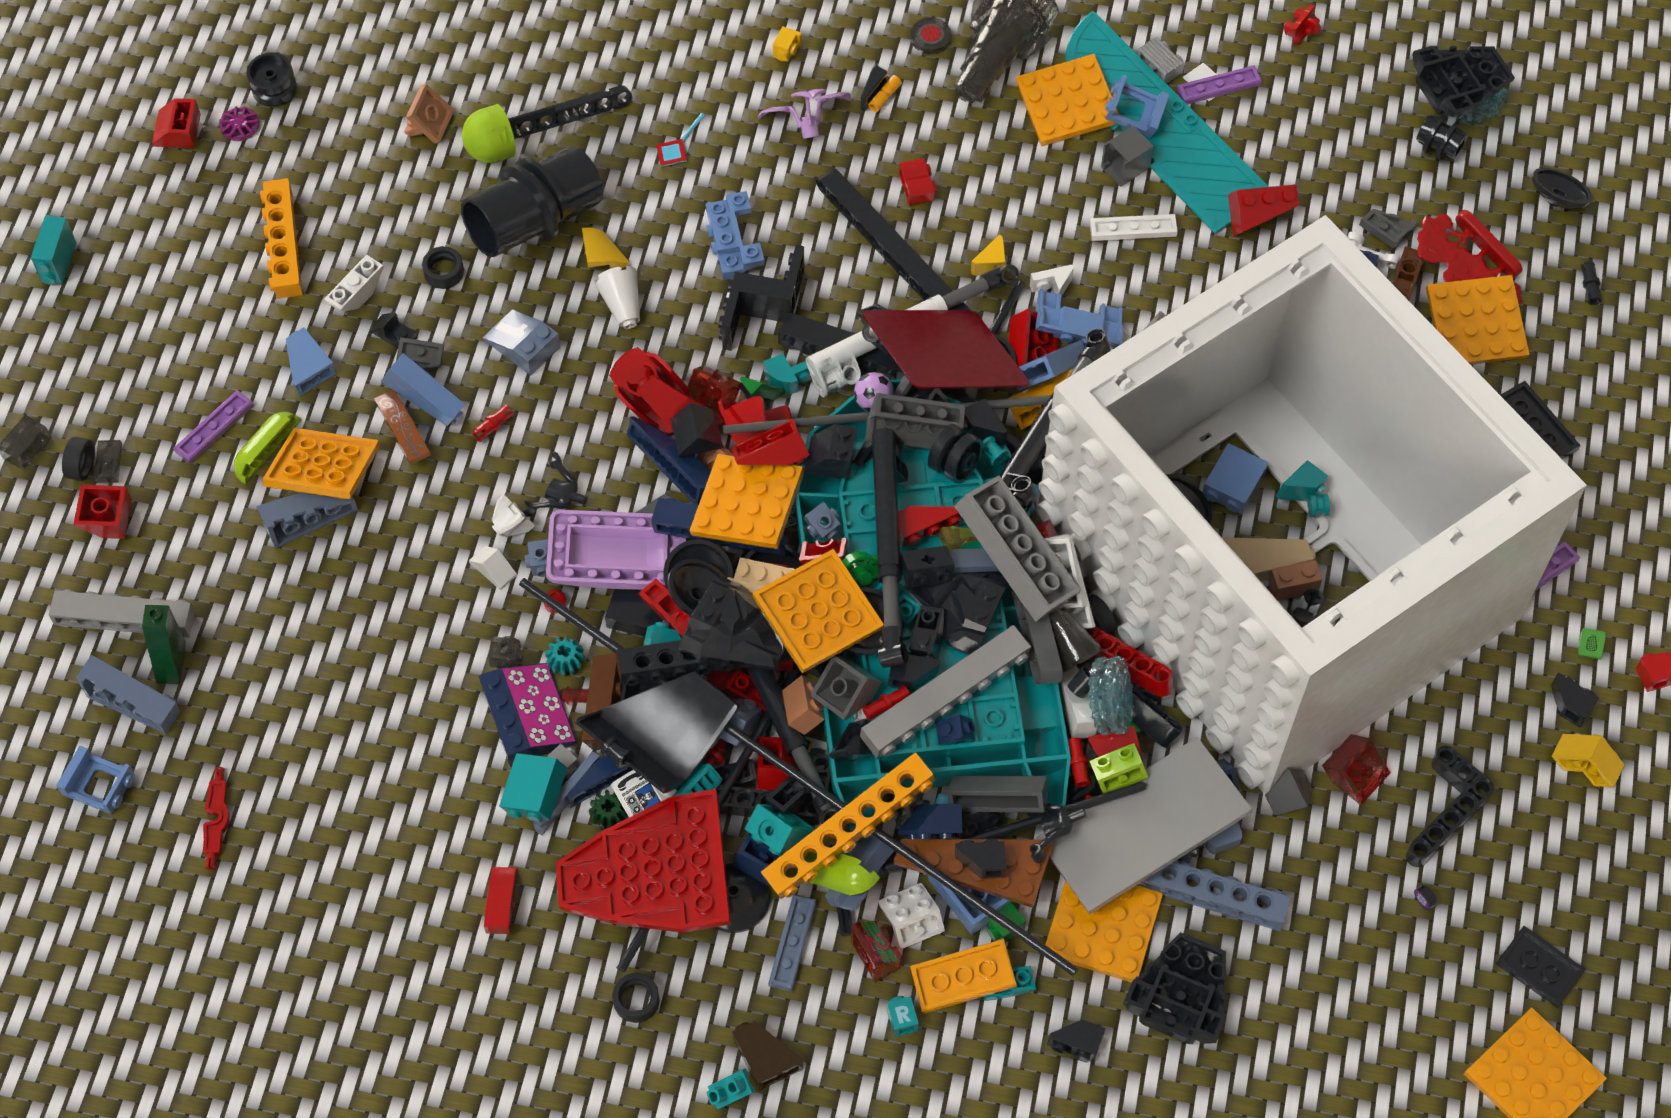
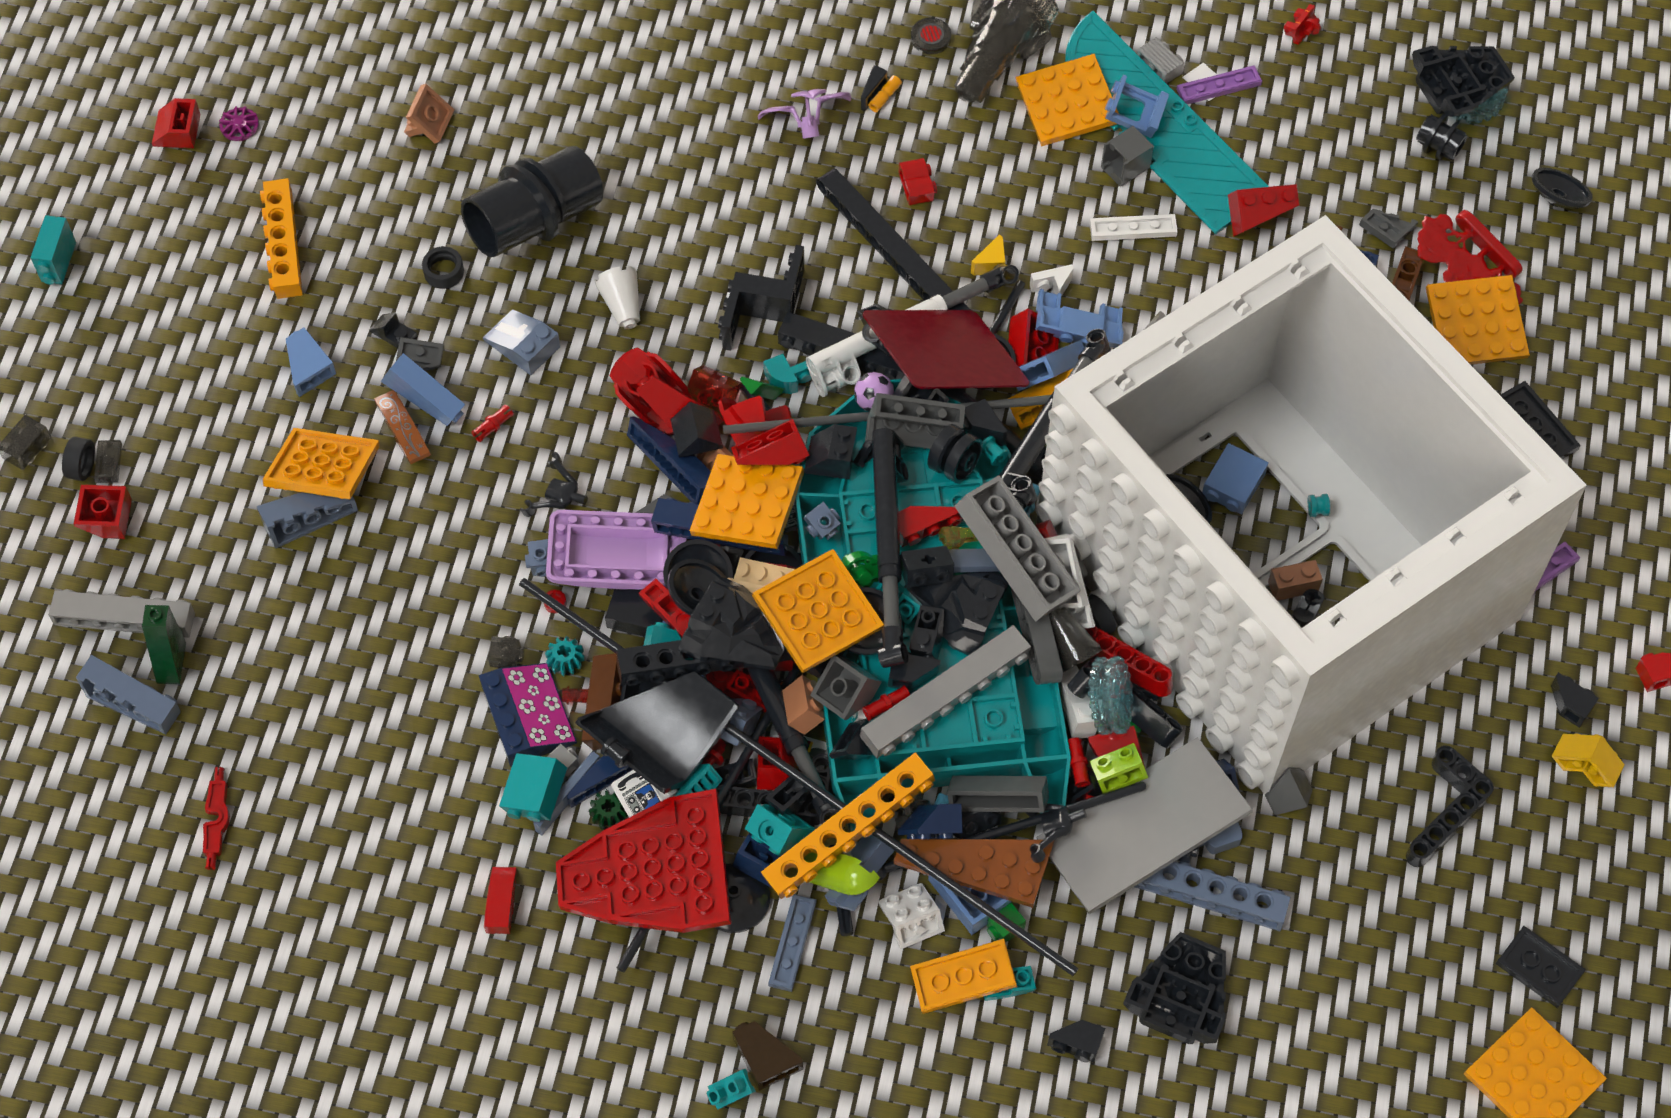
(80, 772): medium blue window -> none
(213, 427): medium lavender tile -> none
(263, 444): lime brick -> none
(271, 79): black wheel -> none
(356, 285): white slope -> none
(491, 135): piece -> none
(493, 566): white slope -> none
(509, 519): white brick -> none
(602, 250): yellow slope -> none
(635, 979): black tyre -> none
(673, 151): piece -> none
(726, 235): medium blue bracket -> none
(786, 44): yellow brick -> none
(814, 550): red slope -> none
(875, 949): clear red slope -> none
(902, 1016): teal brick -> none
(955, 730): dark blue bracket -> none
(983, 858): black slope -> none
(1110, 938): light orange plate -> none
(1265, 554): tan slope -> none
(1303, 482): teal slope -> none
(1356, 768): clear red slope -> none
(1389, 260): white brick -> none
(1425, 897): black tile -> none
(1591, 283): black pin -> none
(1591, 643): bright green slope -> none

